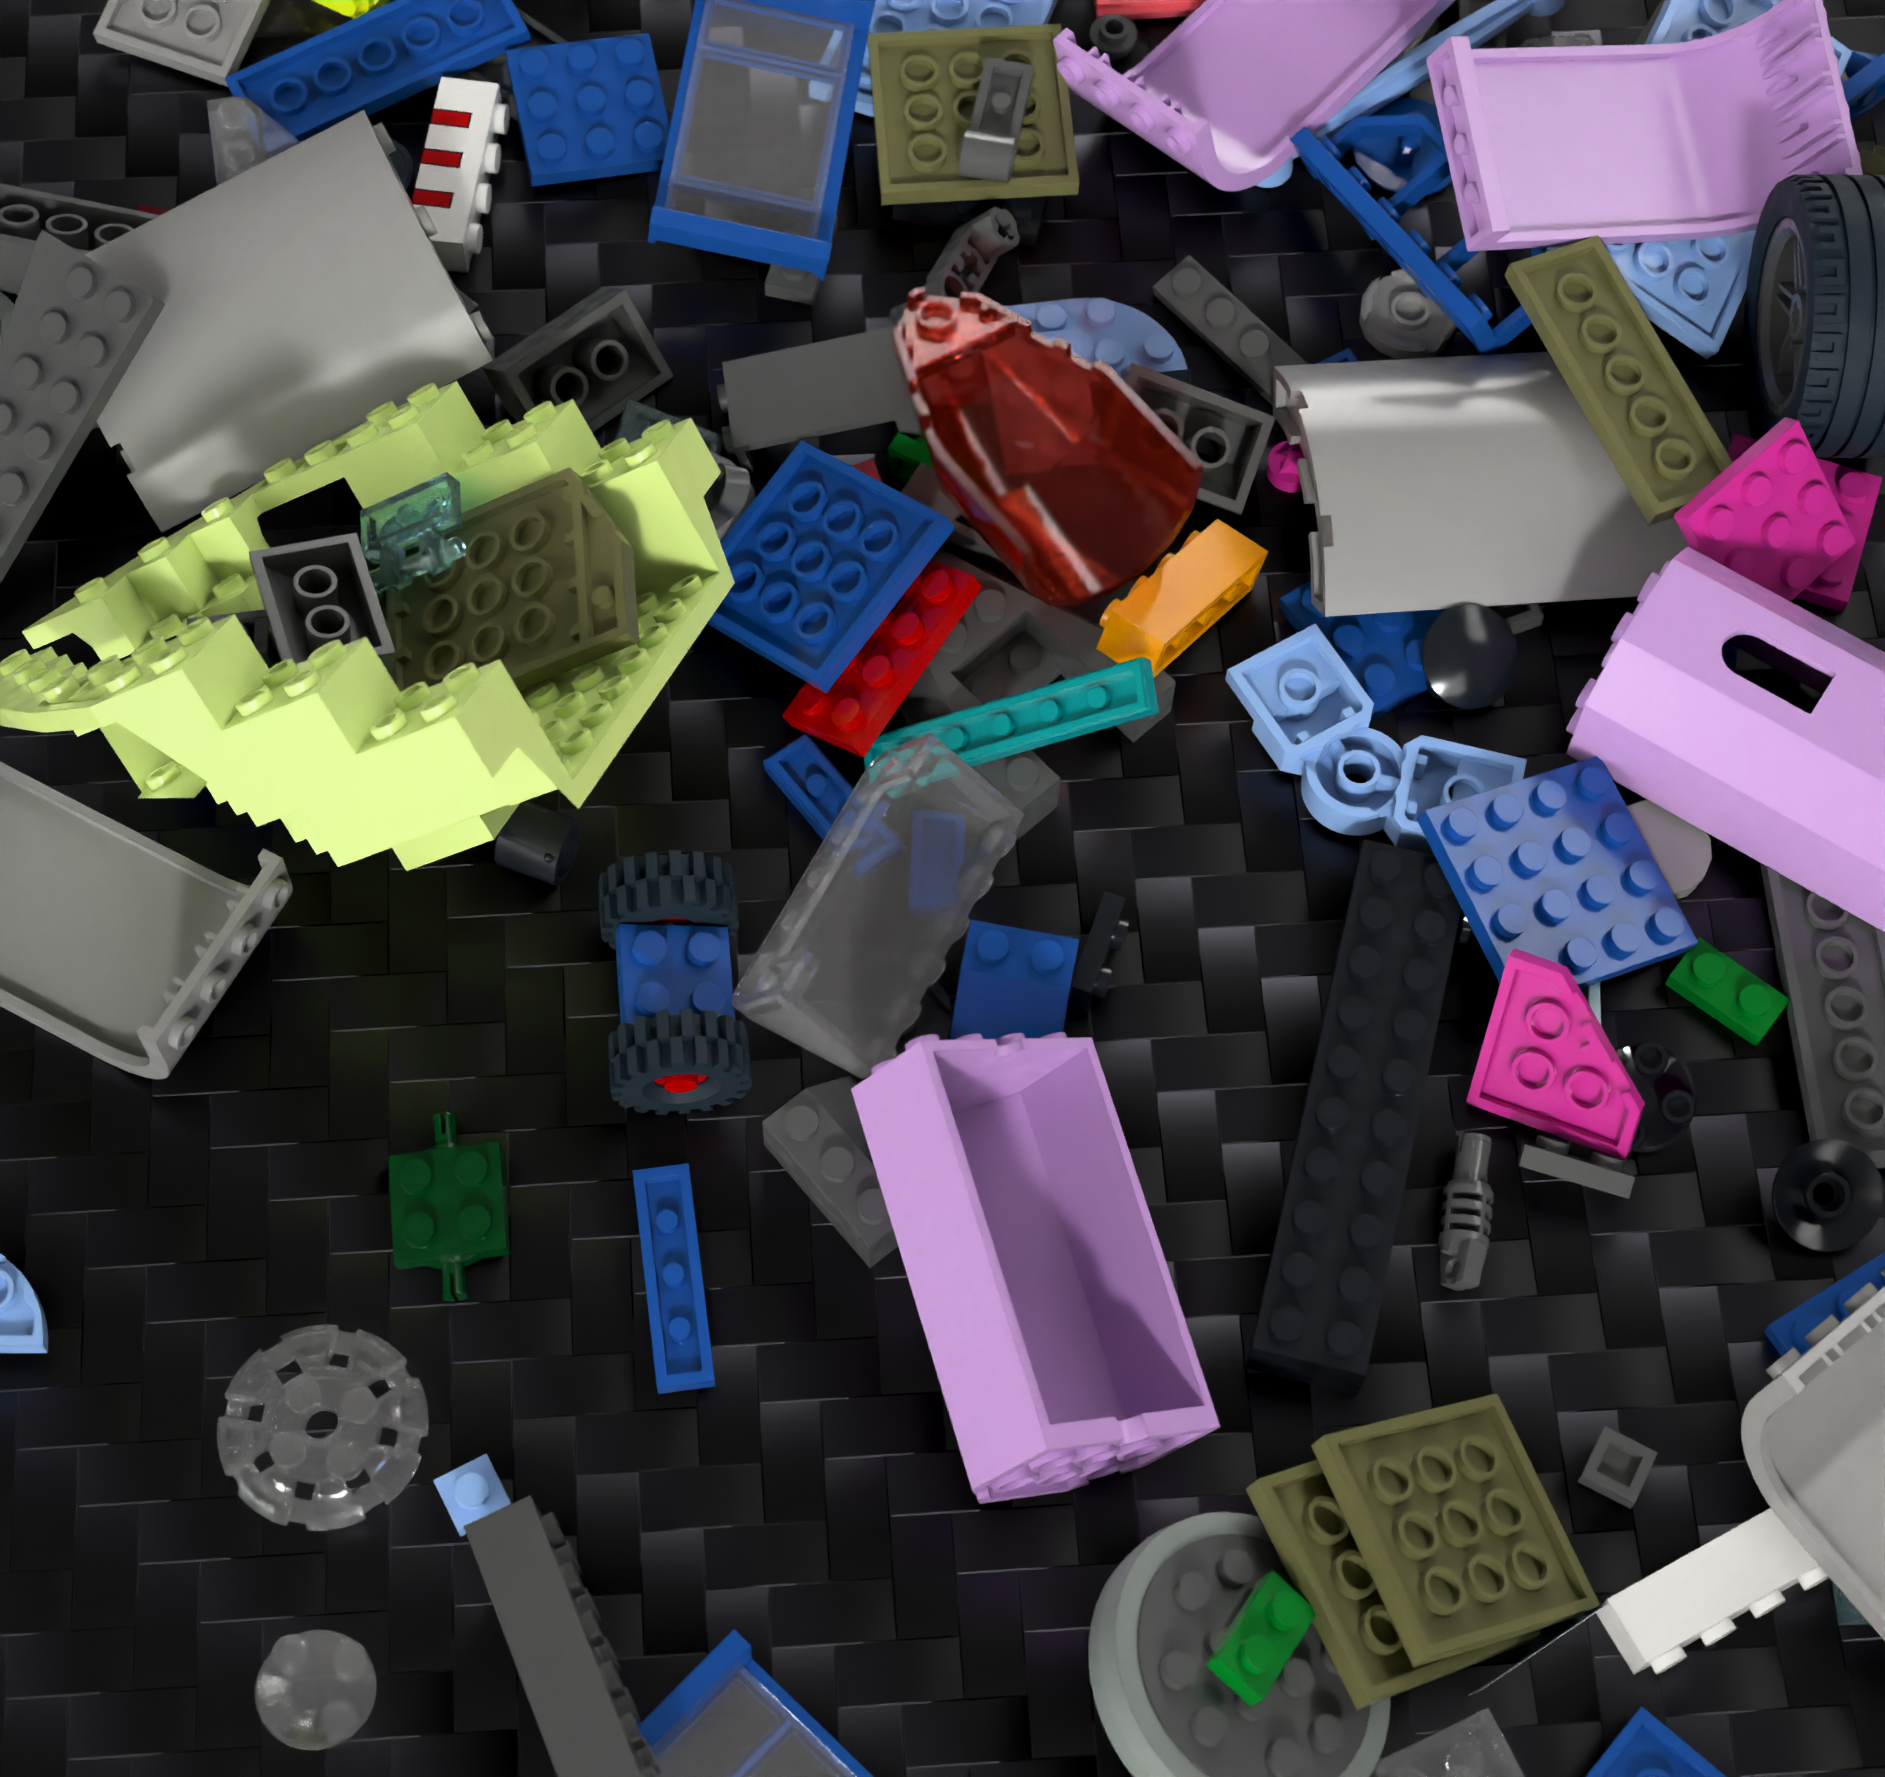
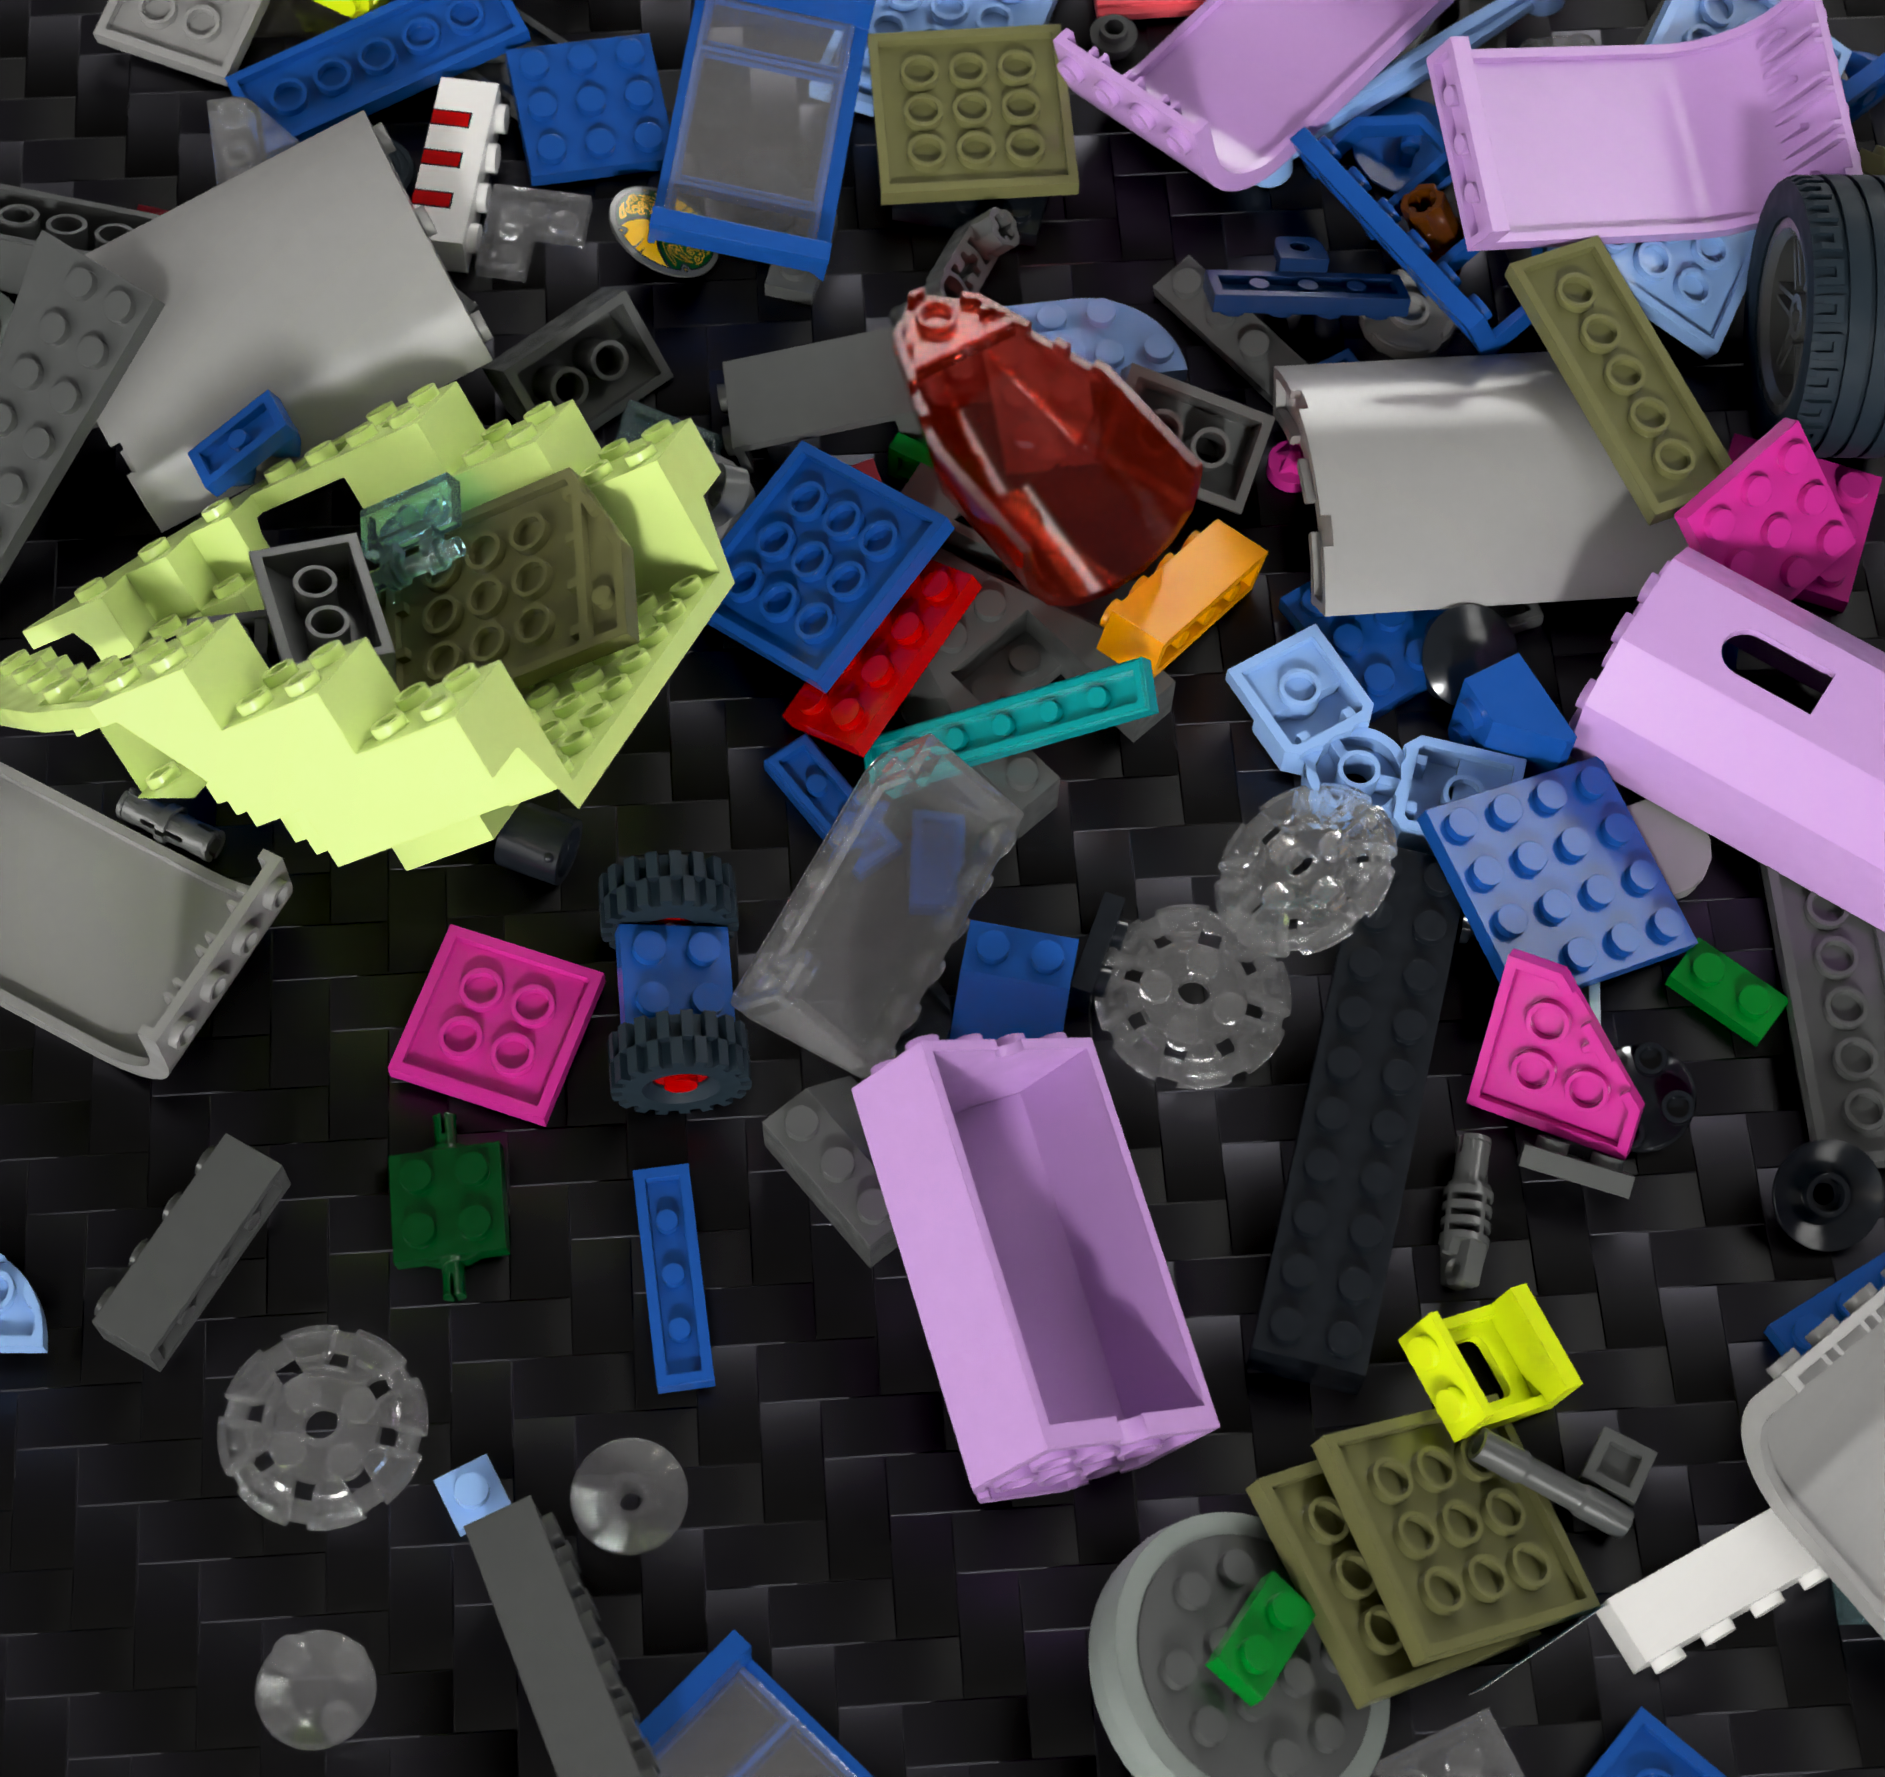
(171, 824): none -> dark grey pin
(190, 1251): none -> dark grey brick
(242, 443): none -> blue tile
(497, 1025): none -> dark pink plate
(526, 216): none -> clear plate
(625, 1468): none -> clear dish
(630, 220): none -> shield
(996, 121): dark grey plate -> none
(1187, 1025): none -> clear plate
(1305, 287): none -> dark blue plate
(1320, 888): none -> clear plate
(1432, 217): none -> reddish brown piece
(1512, 715): none -> blue slope
(1517, 1349): none -> neon yellow window
(1580, 1499): none -> dark grey piece

